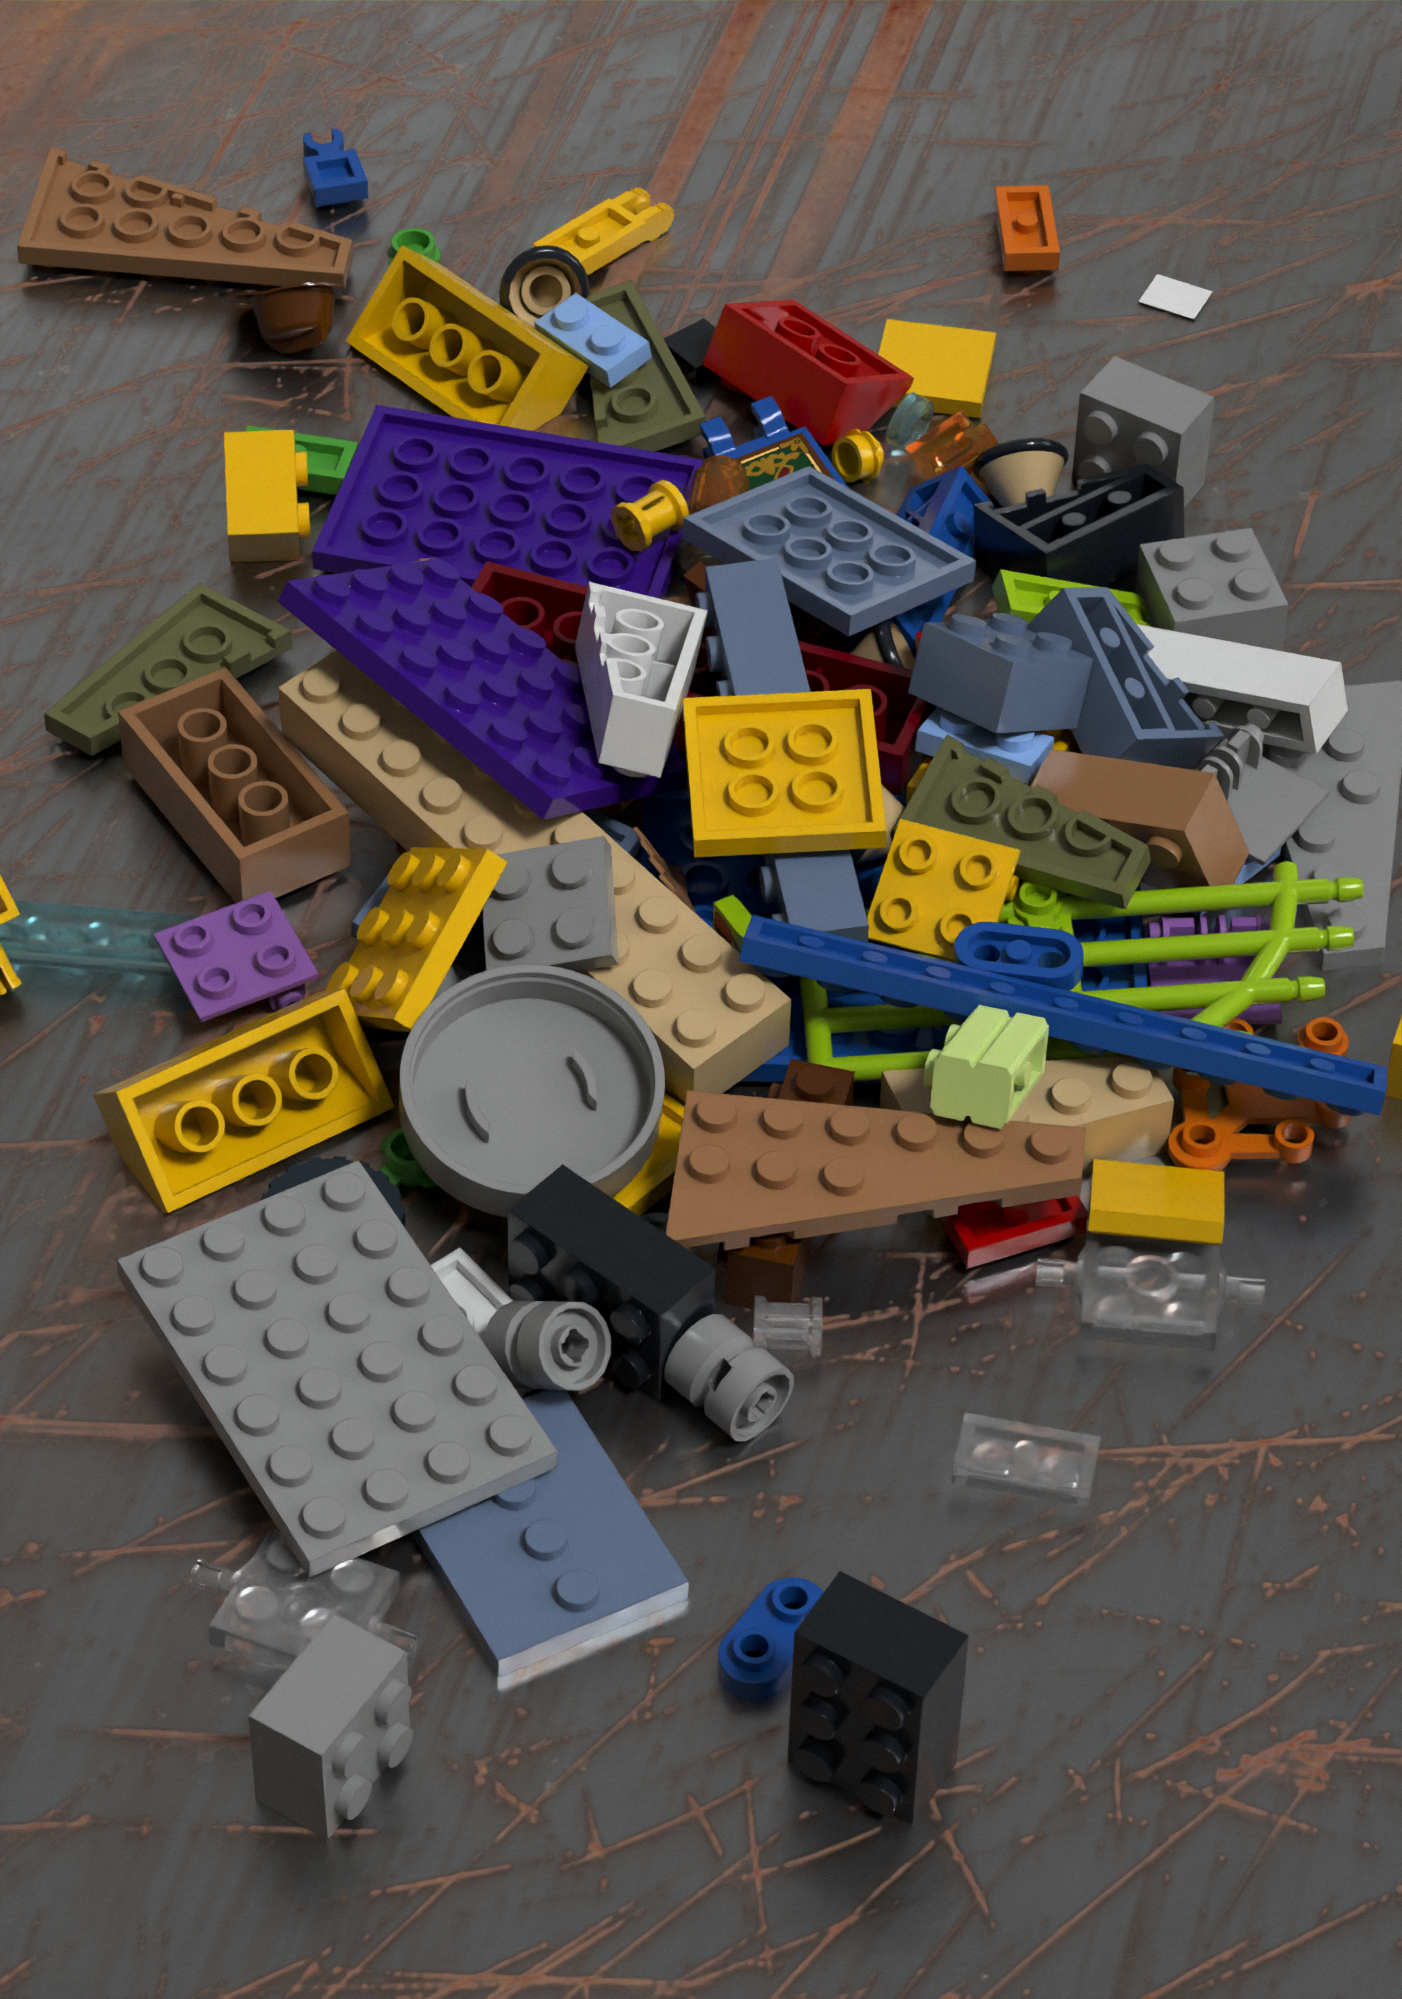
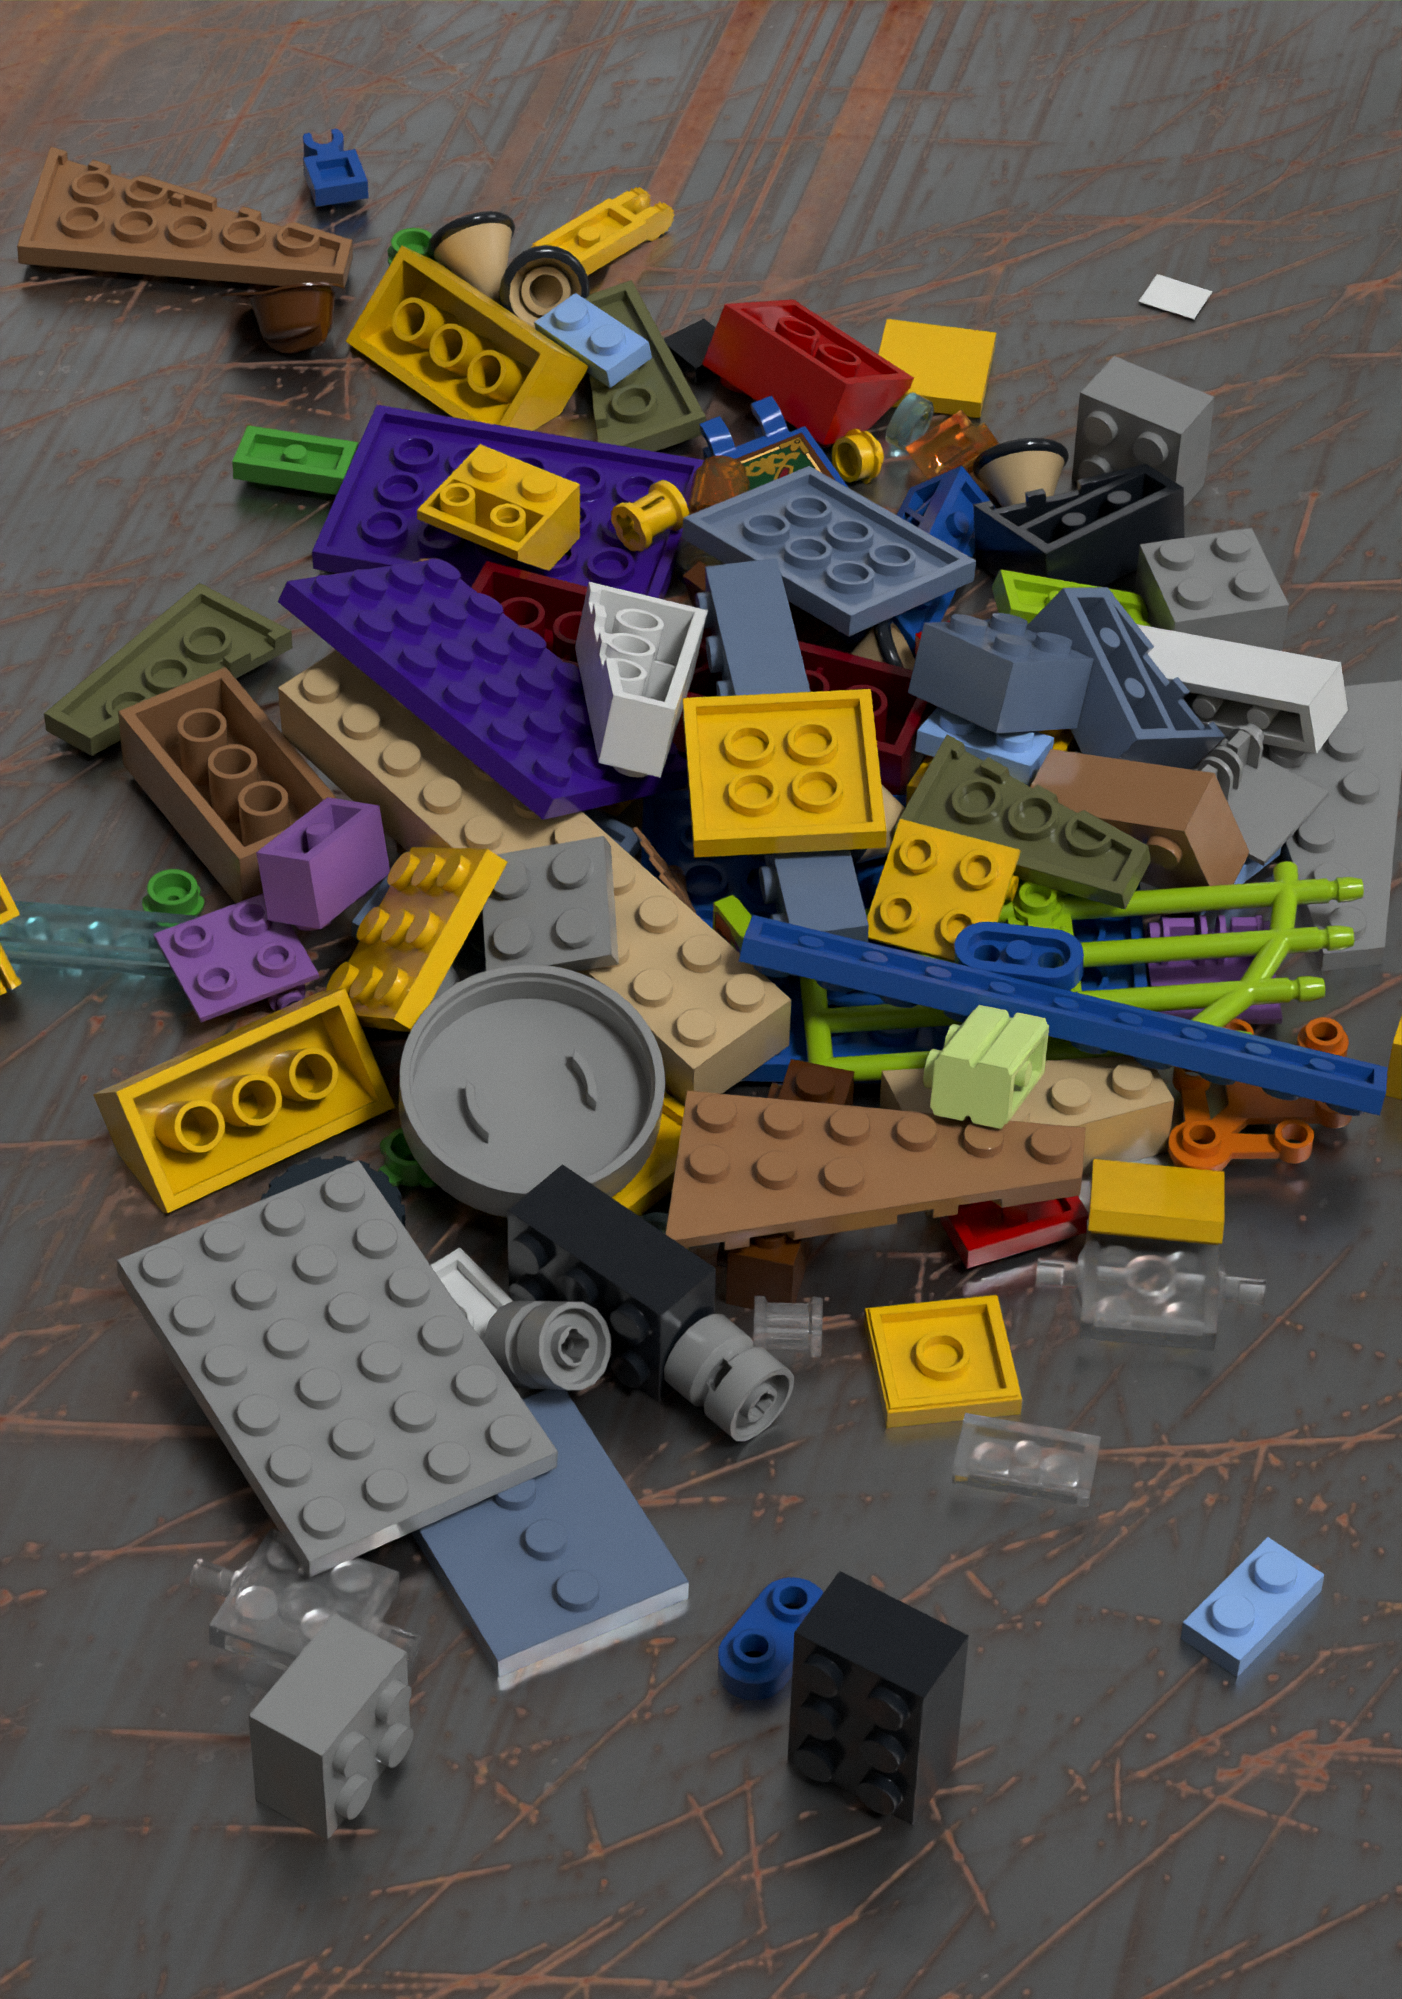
(173, 893): none -> bright green plate
(262, 496): yellow brick -> none
(323, 863): none -> medium lavender brick
(475, 249): none -> tan hat
(507, 508): none -> yellow slope
(942, 1361): none -> yellow tile
(1026, 228): orange plate -> none
(1252, 1607): none -> light blue plate

